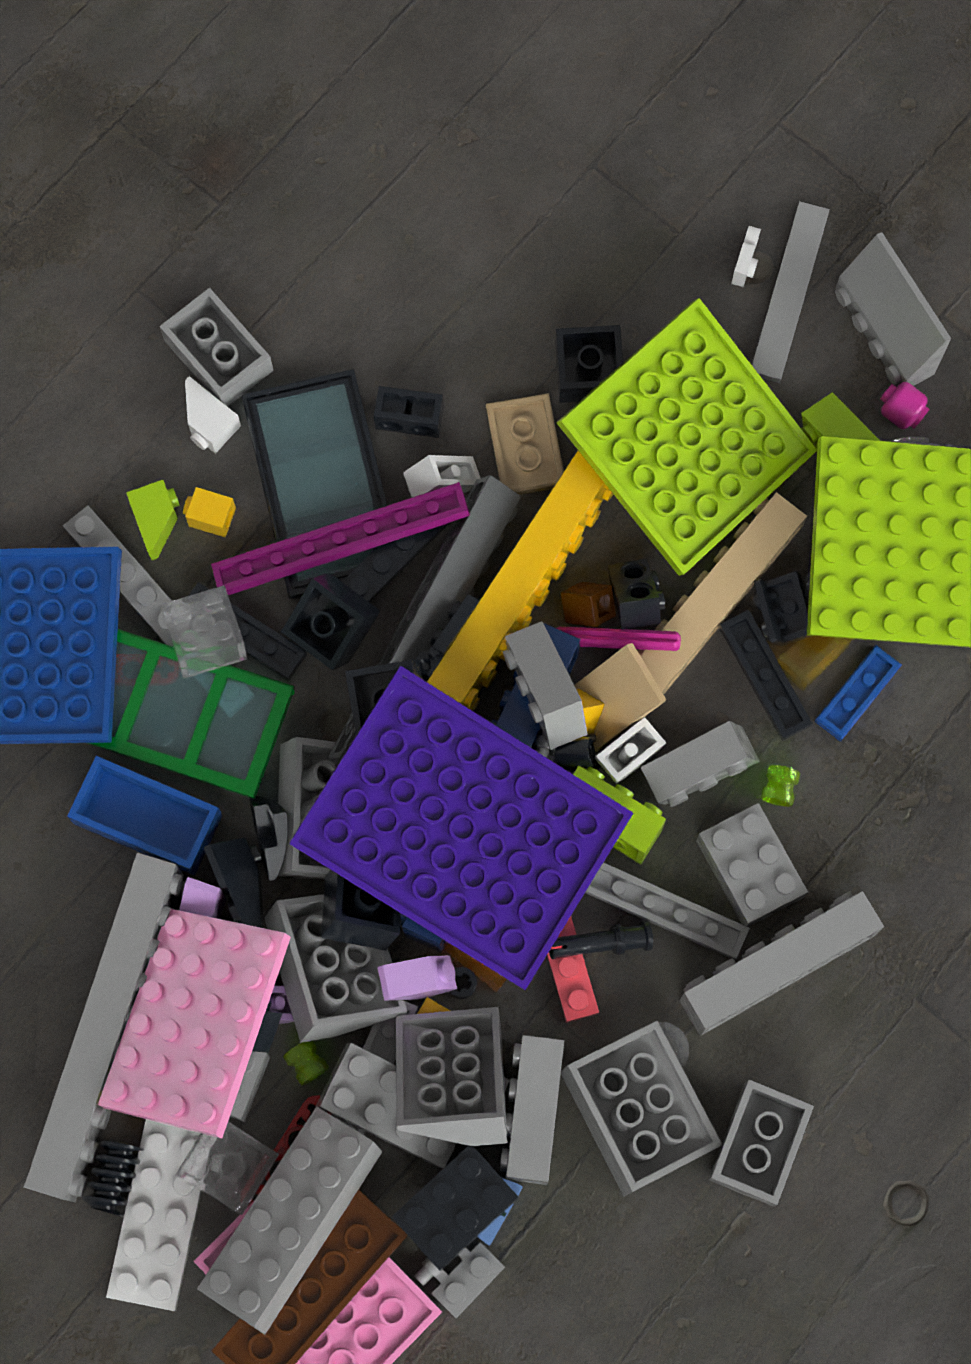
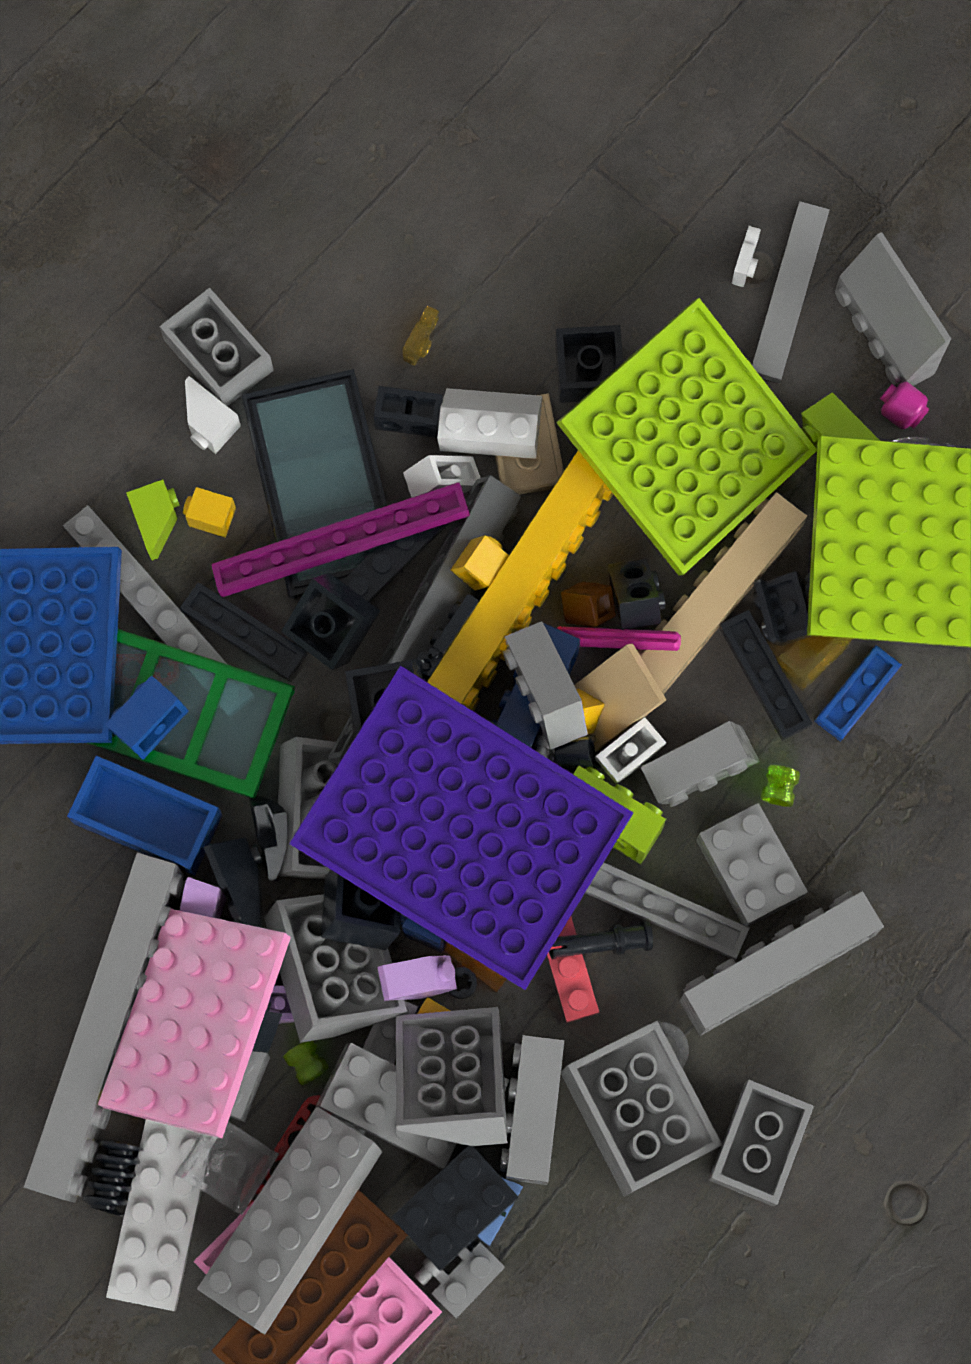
(146, 717): none -> blue brick
(204, 631): clear brick -> none
(418, 341): none -> clear yellow plate
(480, 562): none -> yellow brick
(489, 423): none -> white slope

